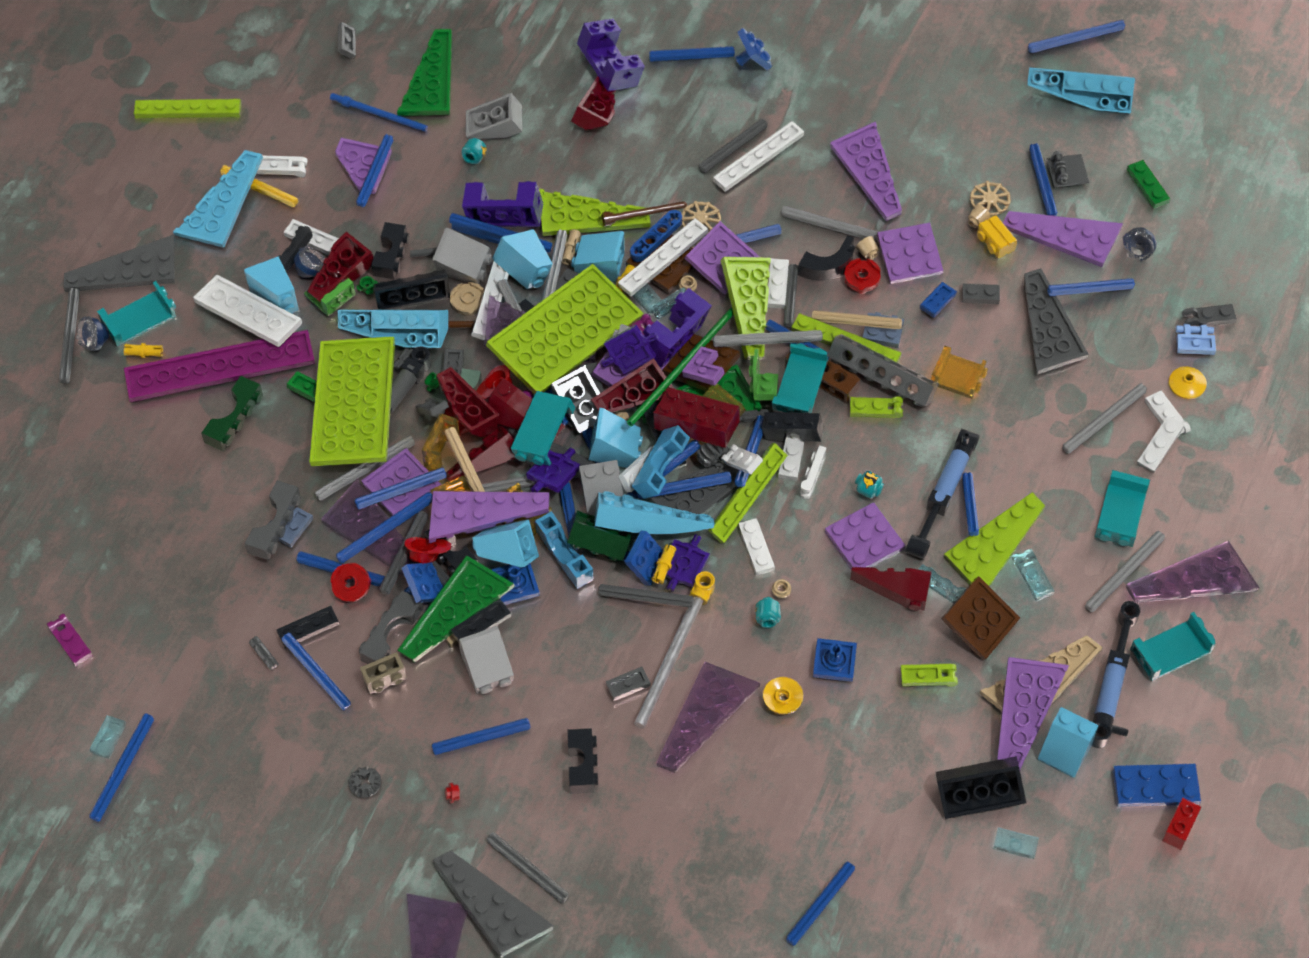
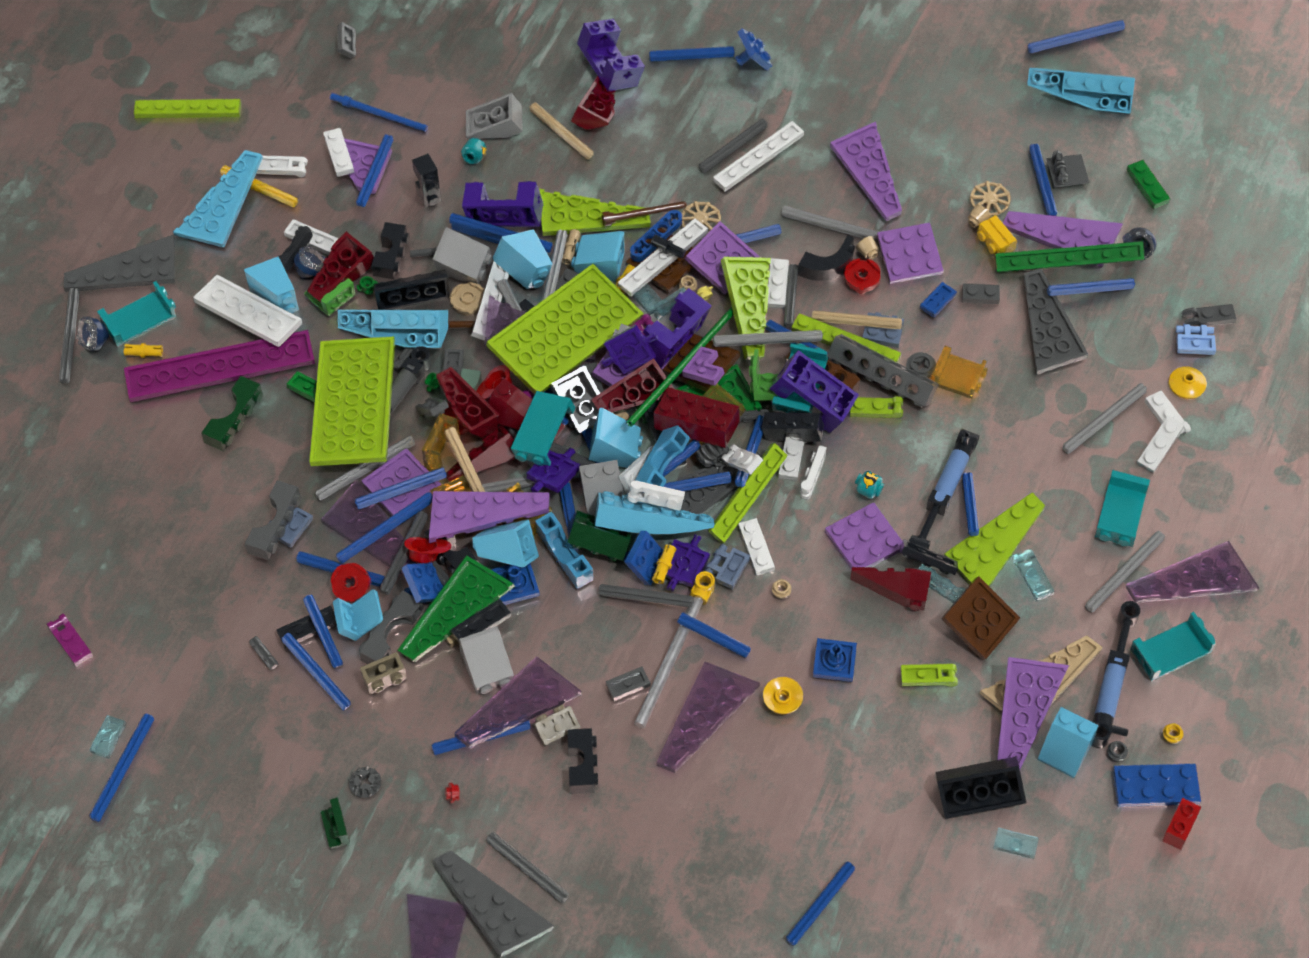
(322, 631): none -> blue axle
(335, 825): none -> dark green bracket
(338, 152): none -> white plate
(358, 618): none -> medium azure bracket
(428, 181): none -> black arch
(431, 83): green wing -> none
(523, 698): none -> clear purple wing
(556, 724): none -> bracket
(562, 131): none -> tan axle
(655, 495): none -> white plate
(667, 246): none -> black axle
(705, 292): none -> light yellow plate
(714, 635): none -> blue axle
(731, 569): none -> sand blue plate
(768, 612): teal head -> none
(801, 375): none -> dark purple plate
(917, 359): none -> dark grey gear
(929, 557): none -> black plate
(1069, 256): none -> green plate
(1117, 745): none -> dark grey plate
(1175, 728): none -> yellow plate

